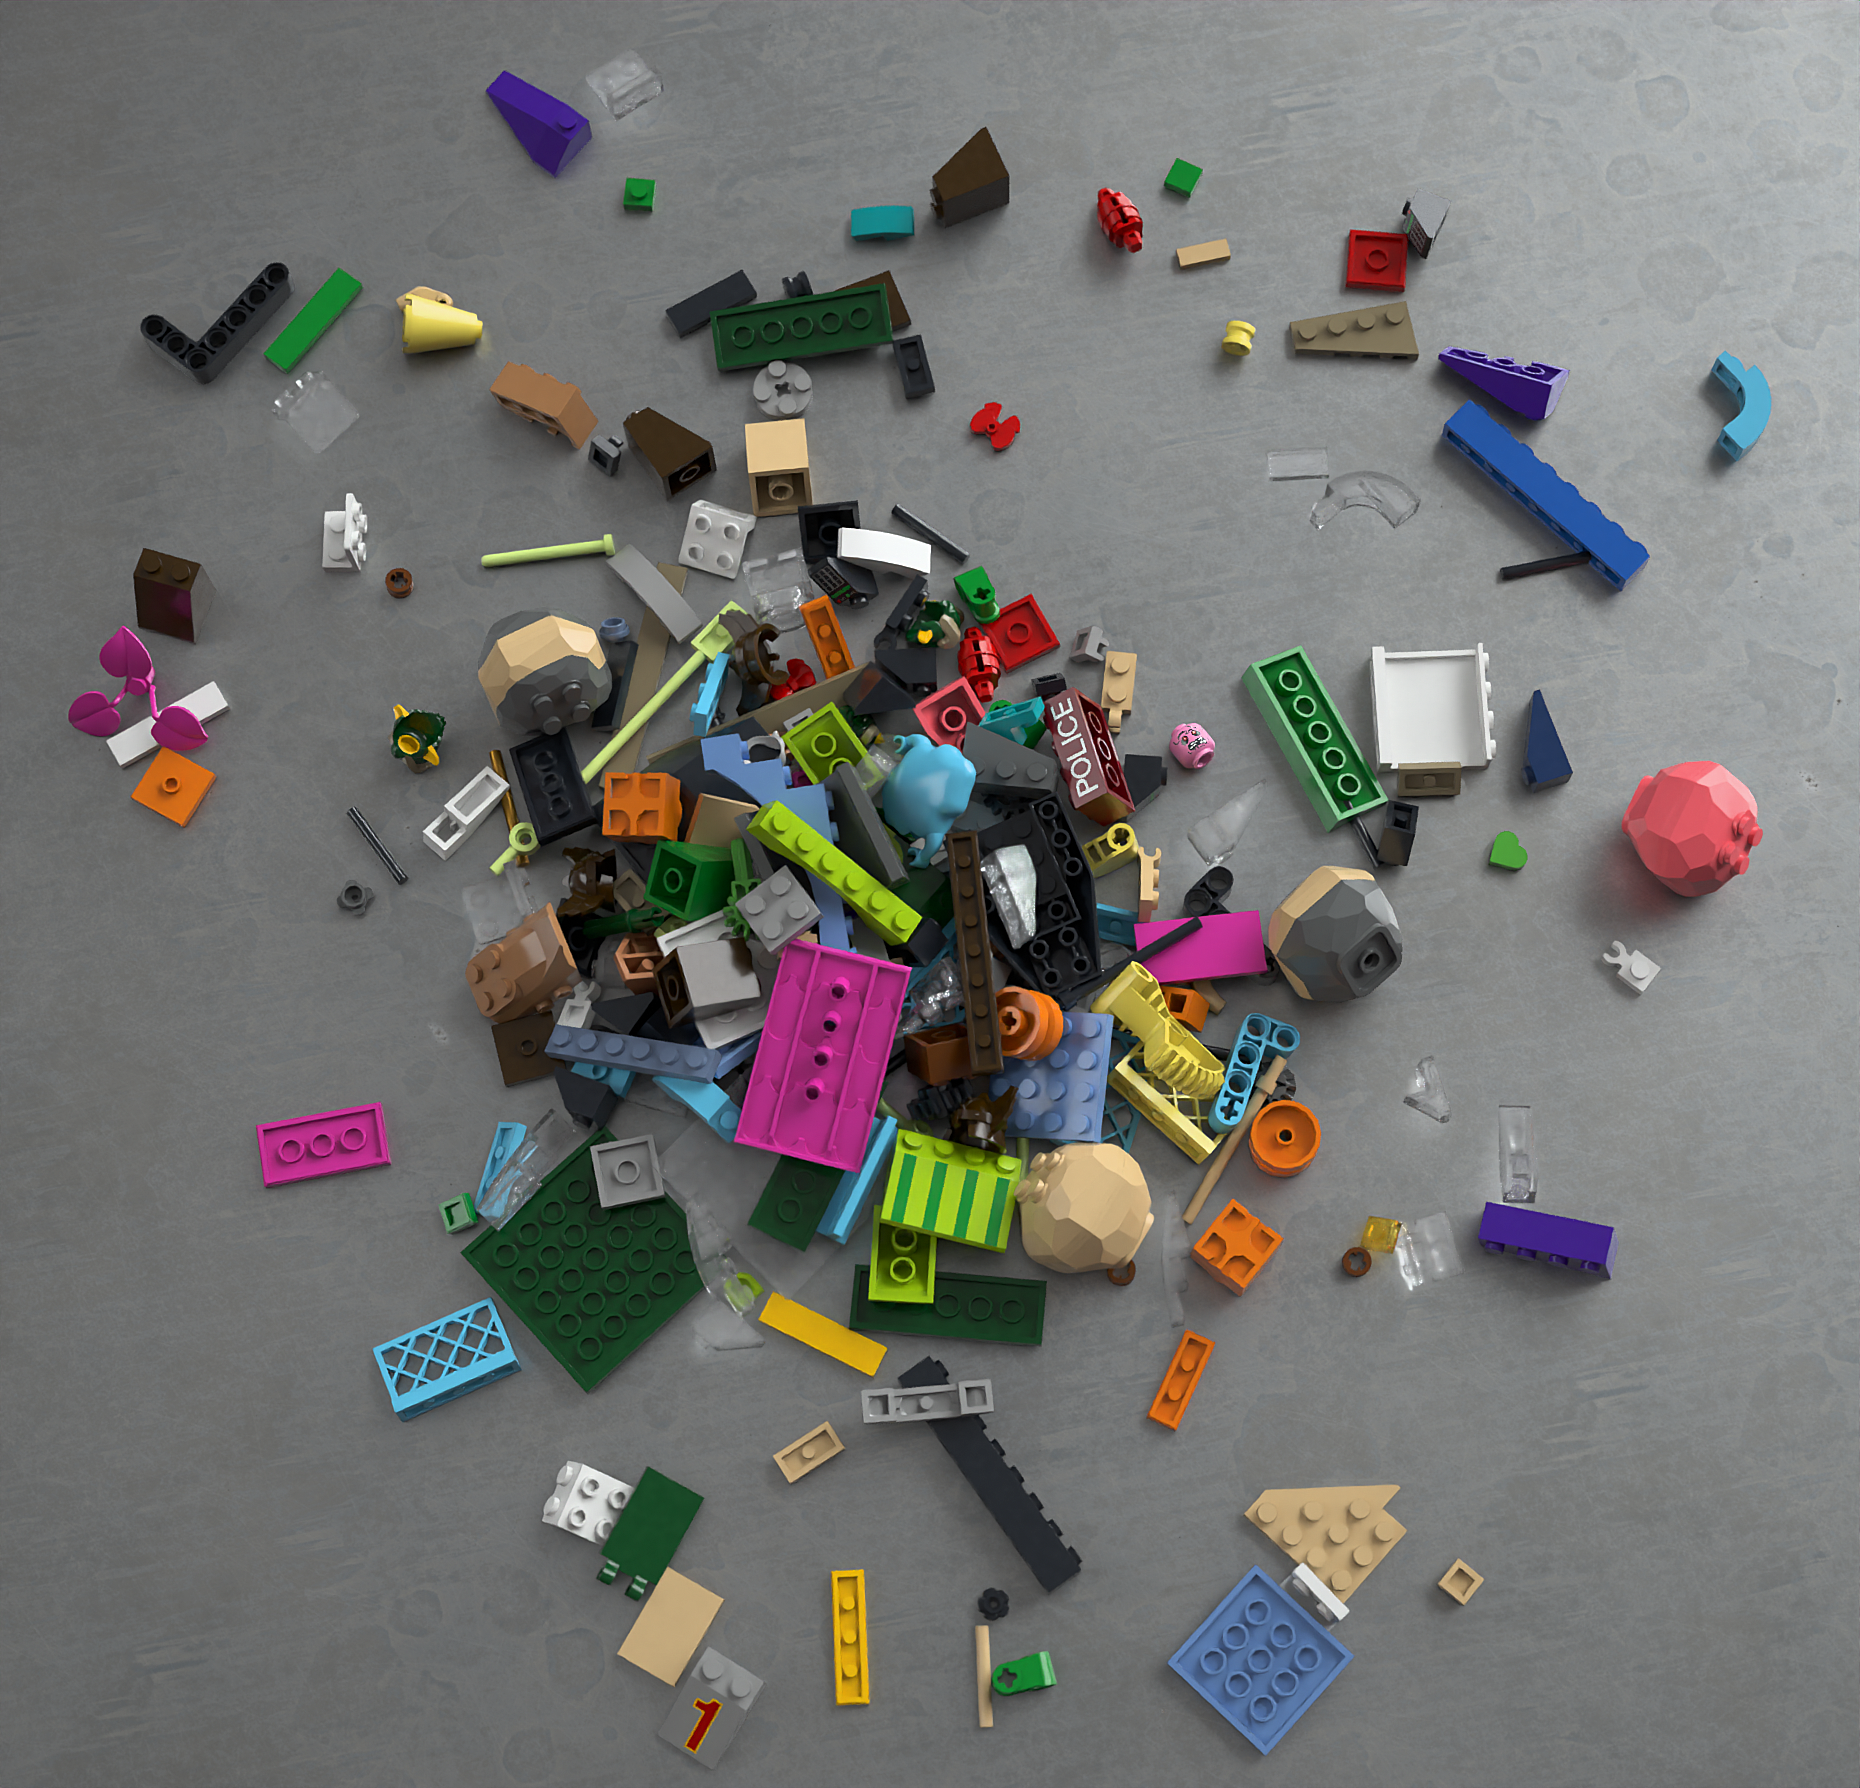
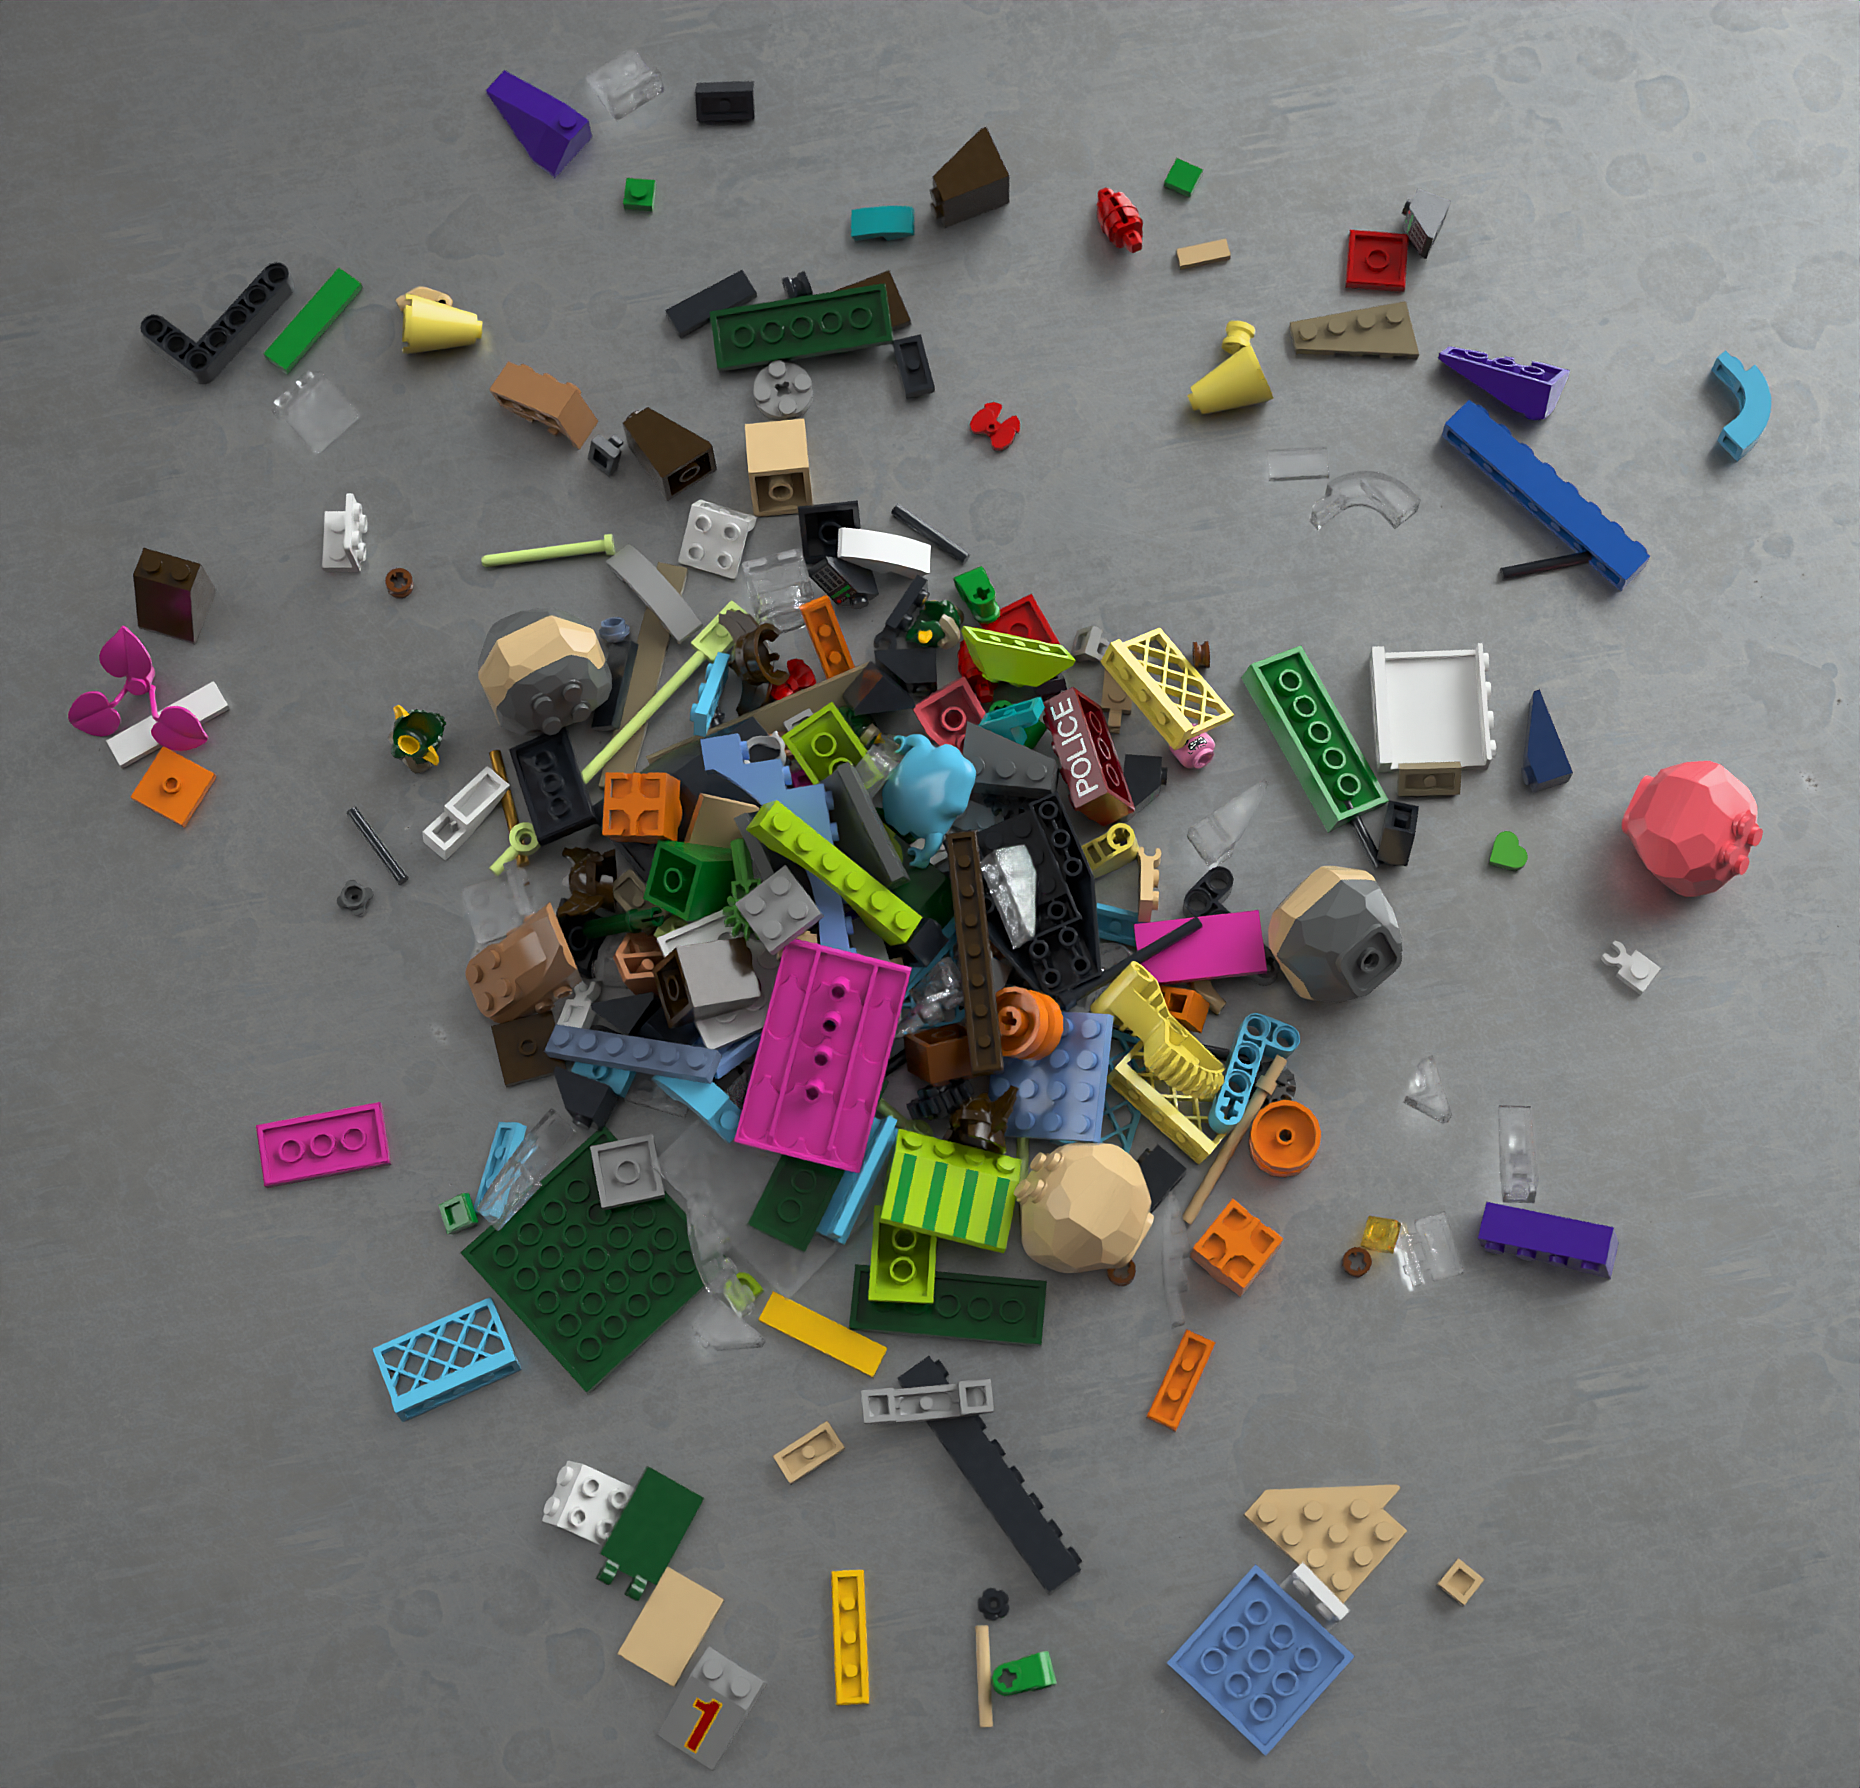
(725, 101): none -> black panel
(1015, 658): none -> lime wedge
(1151, 695): none -> light yellow fence
(1160, 1173): none -> black slope
(1201, 654): none -> reddish brown bush
(1231, 384): none -> light yellow cone

